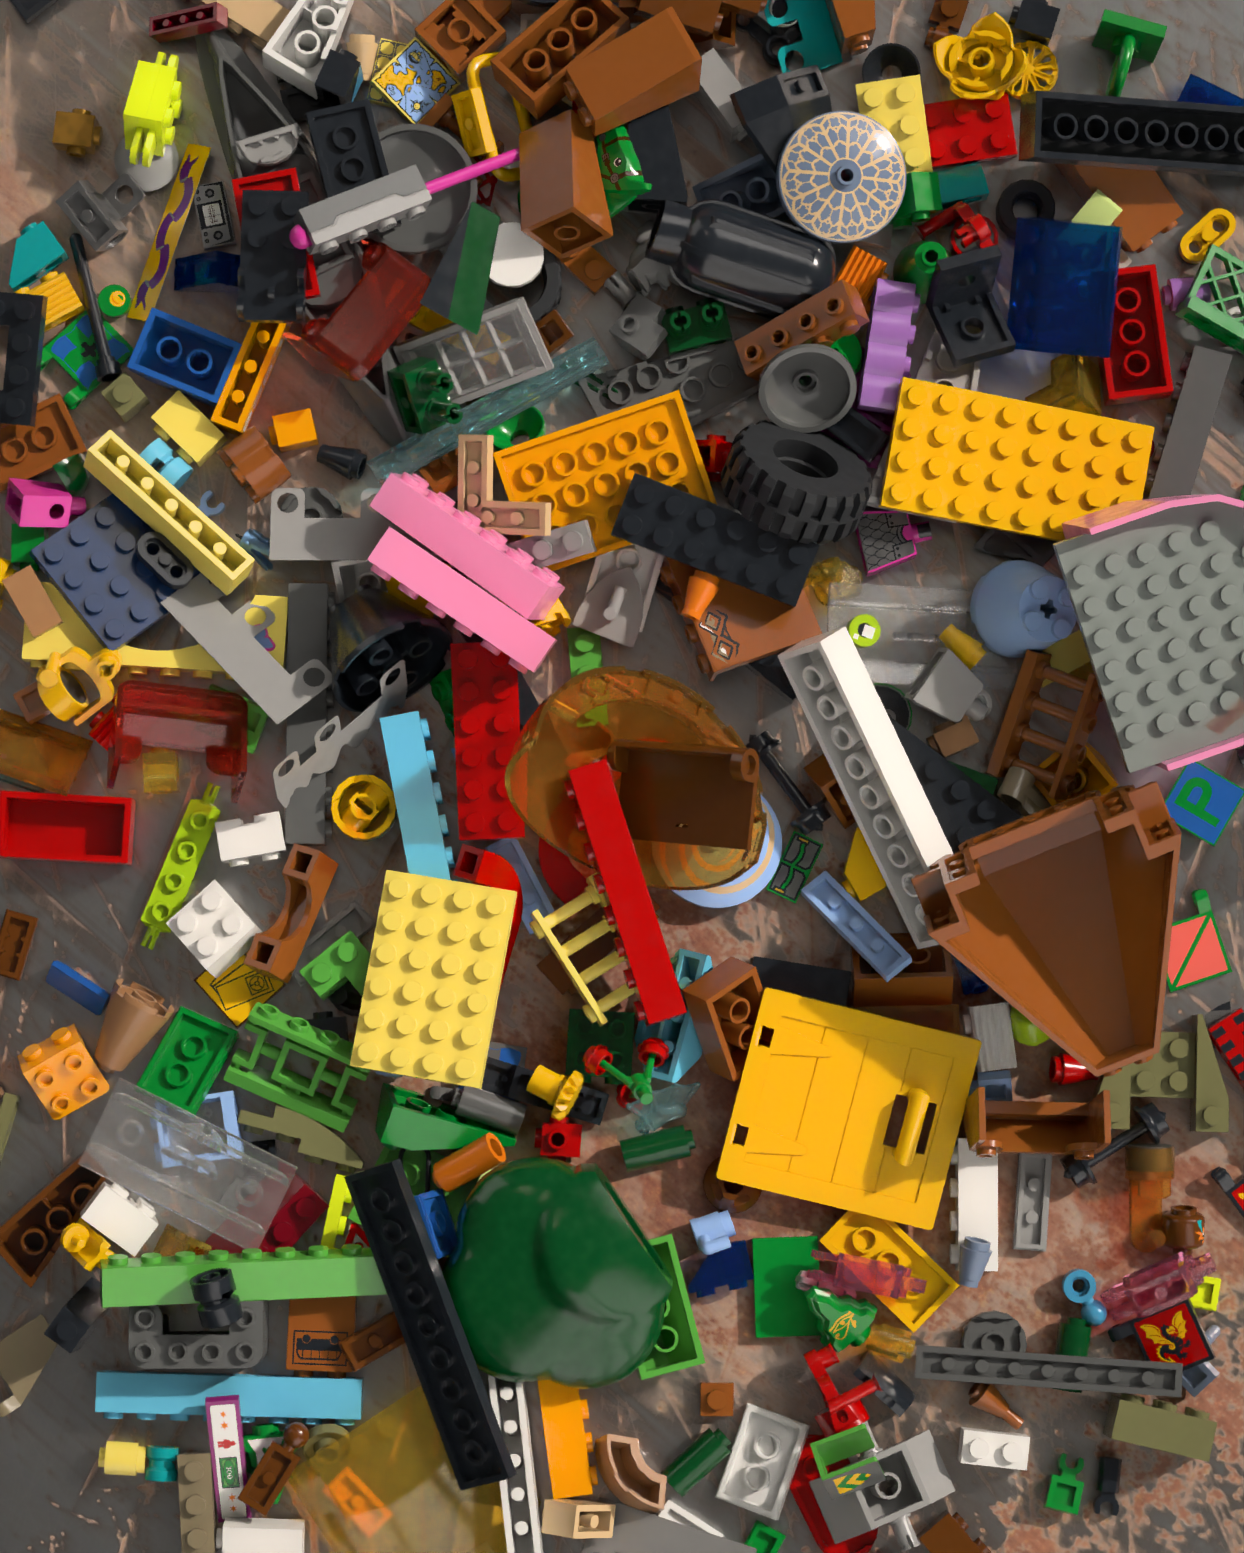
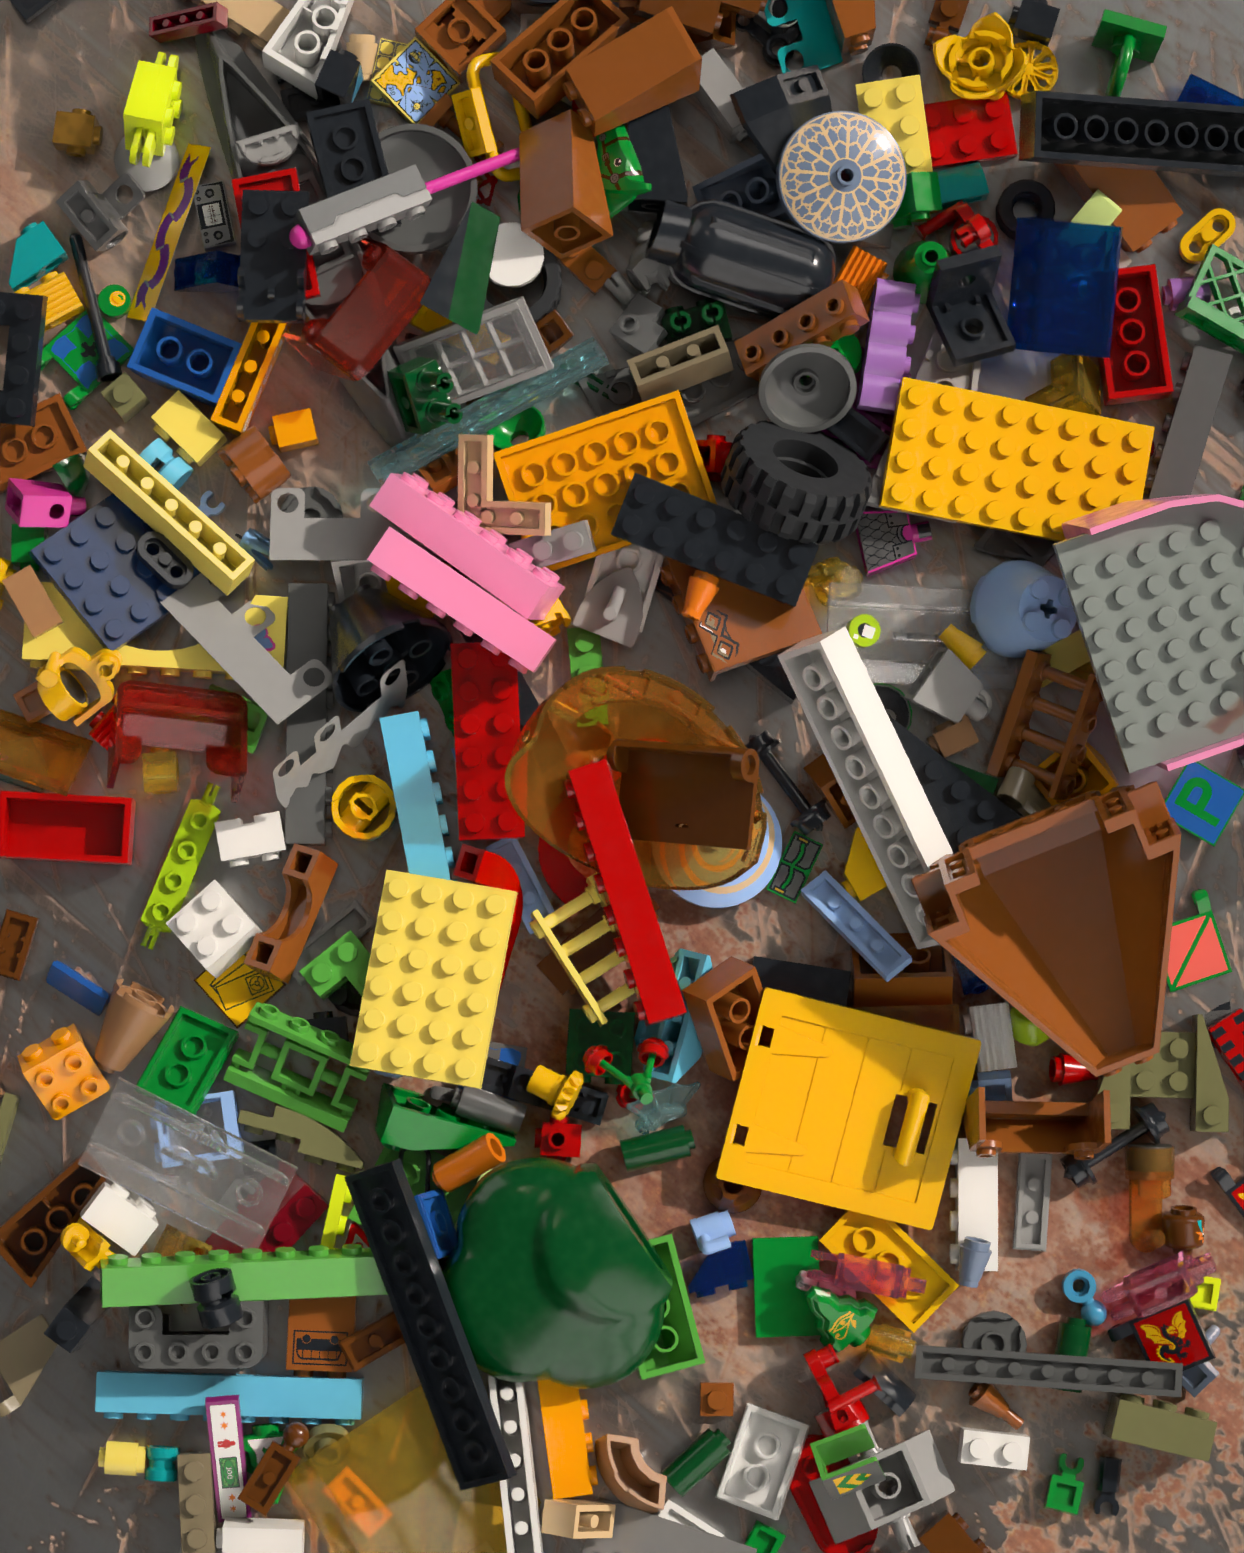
(345, 461): black cone -> none
(681, 364): none -> dark tan brick

